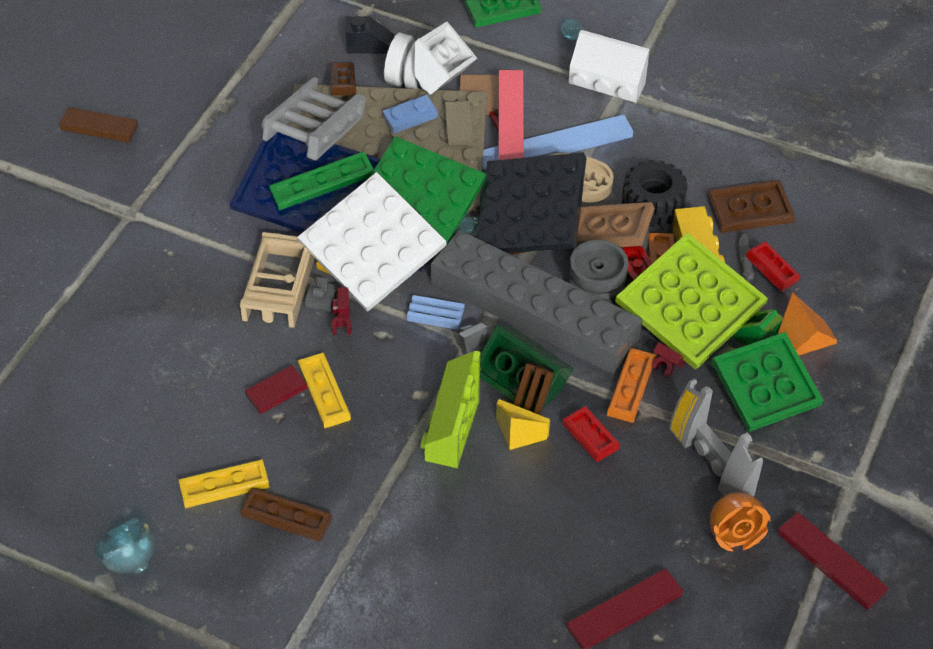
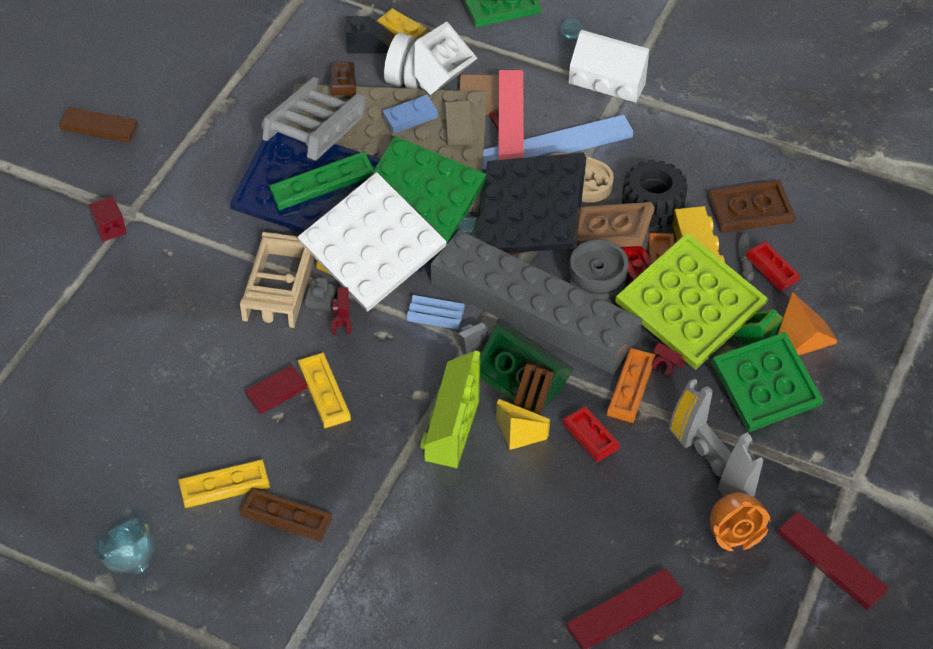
(107, 218): none -> dark red brick
(400, 23): none -> yellow plate

